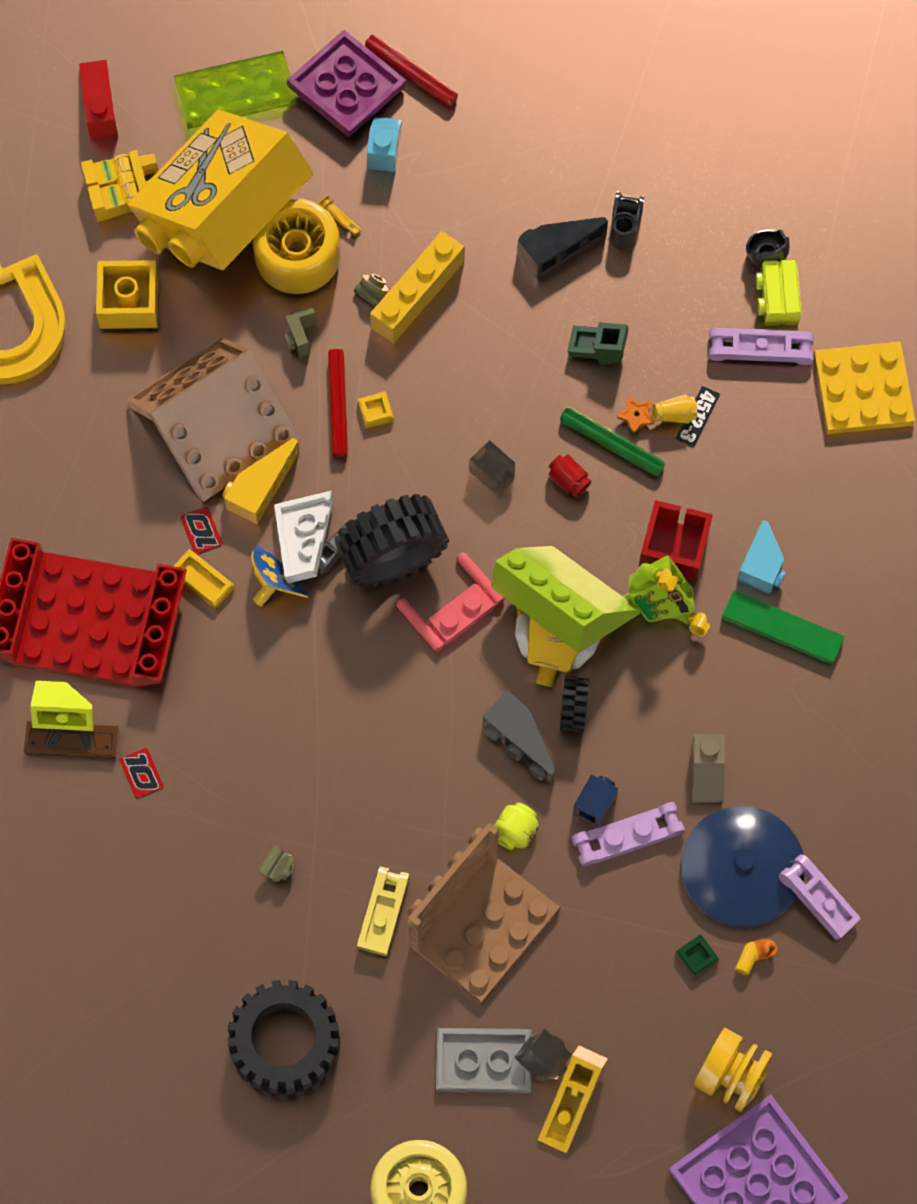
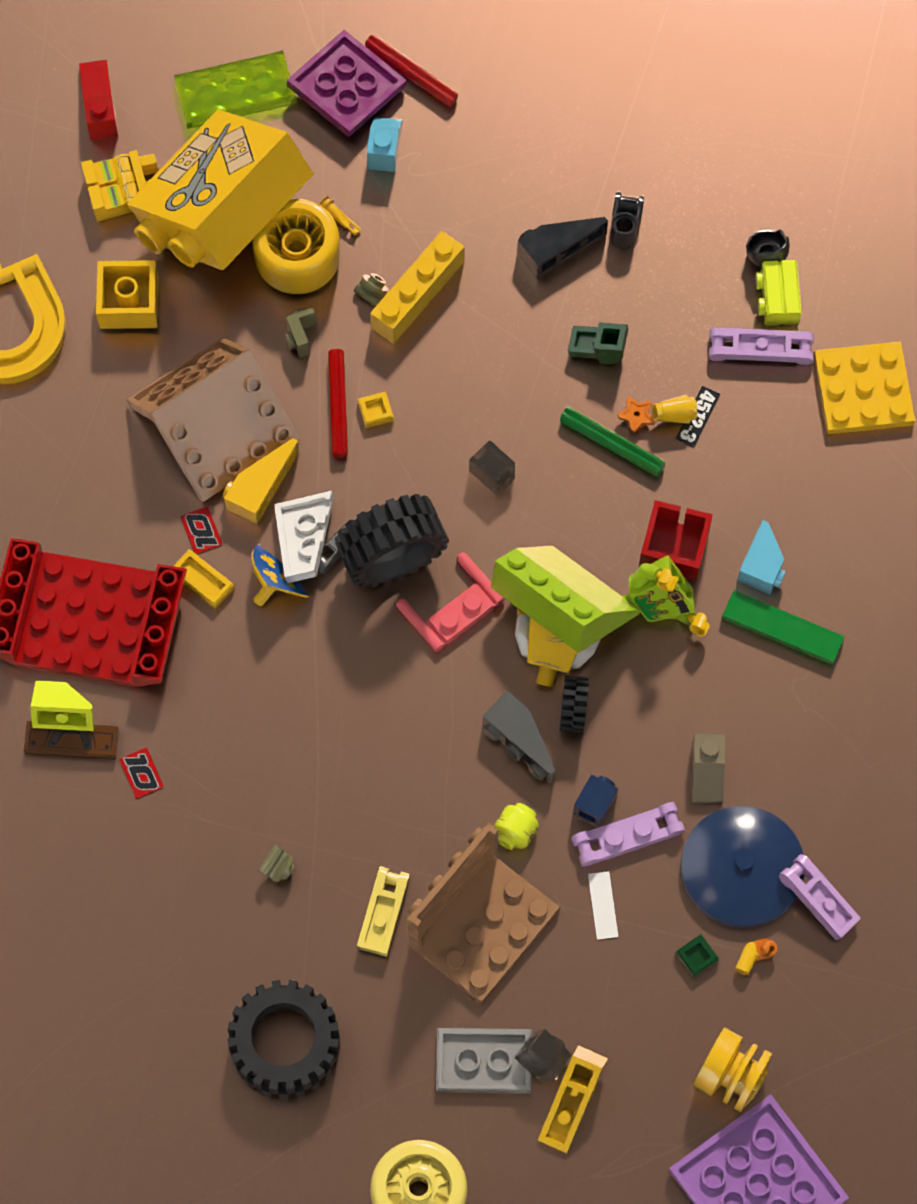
(569, 475): red brick -> none
(603, 905): none -> white sticker

